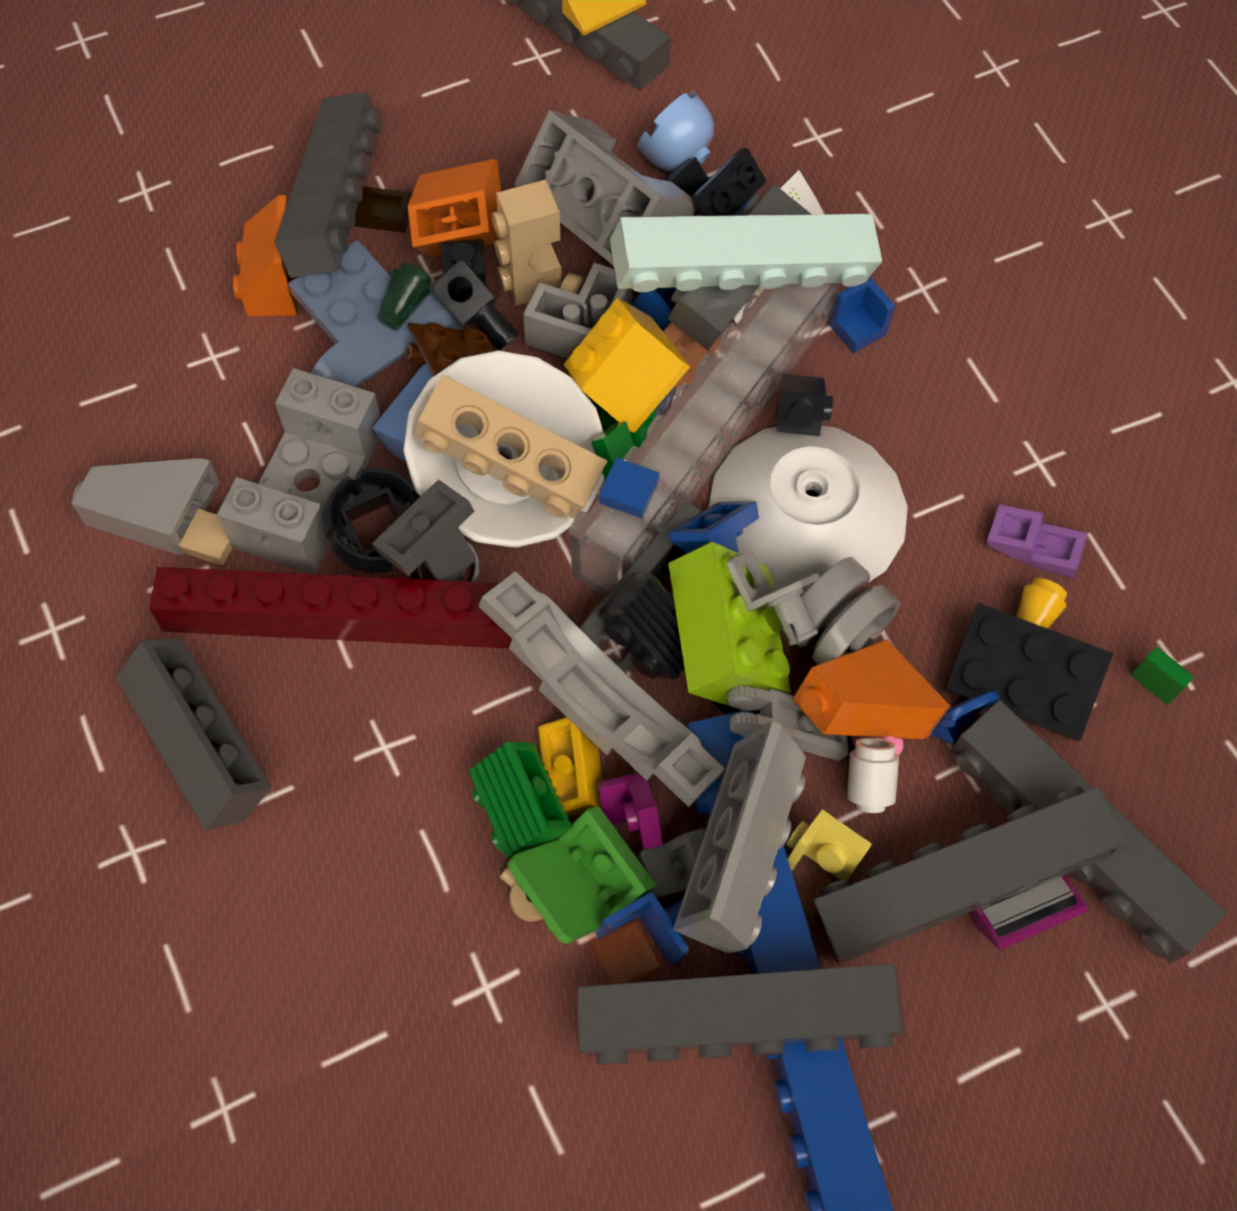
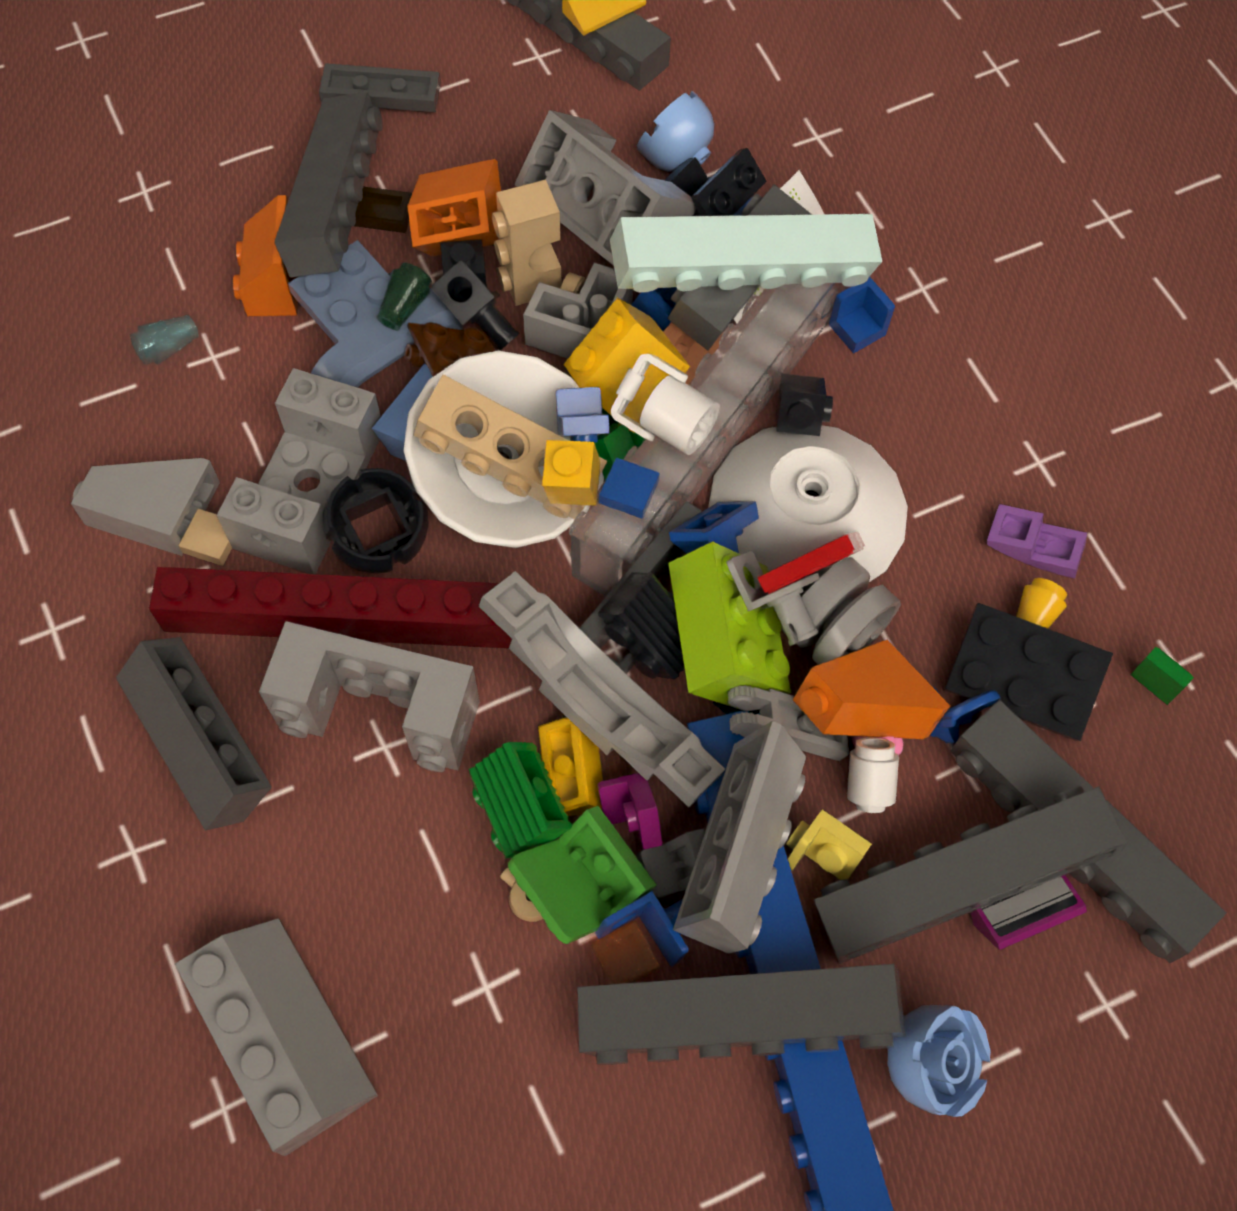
(163, 338): none -> clear light blue cone
(276, 1034): none -> light grey slope
(315, 663): none -> light grey plate
(386, 86): none -> dark grey plate
(431, 535): dark grey piece -> none
(571, 472): none -> yellow brick
(580, 414): none -> bracket
(673, 409): none -> white piece
(811, 562): none -> red tile
(940, 1059): none -> light blue cylinder

